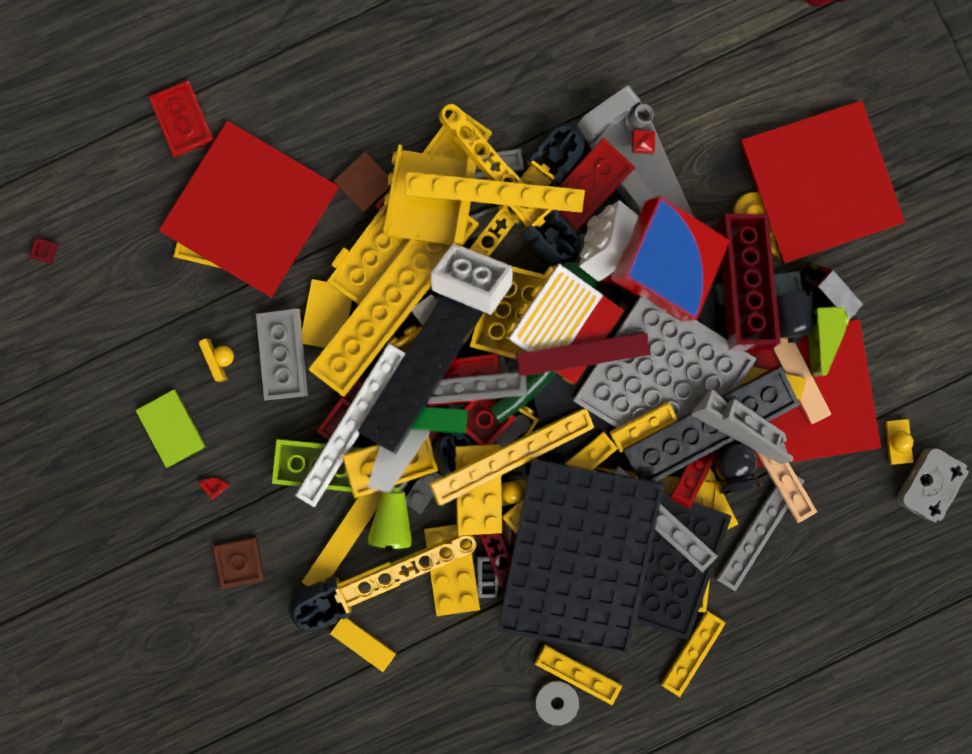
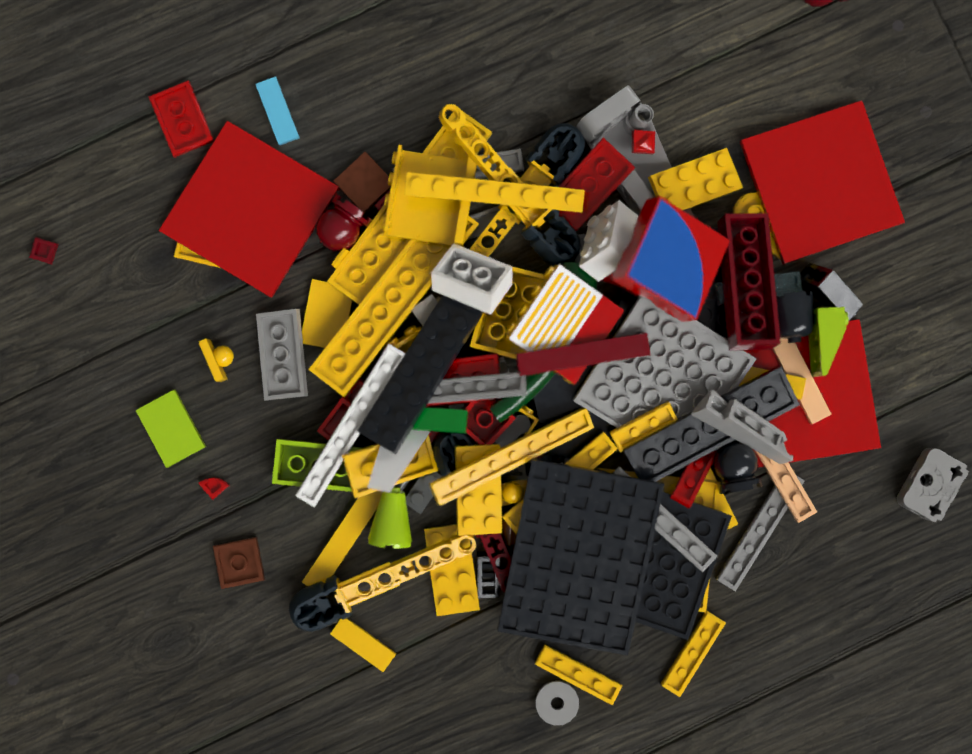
(277, 111): none -> medium azure tile
(341, 226): none -> dark red tile
(697, 180): none -> yellow plate
(899, 441): yellow tile -> none

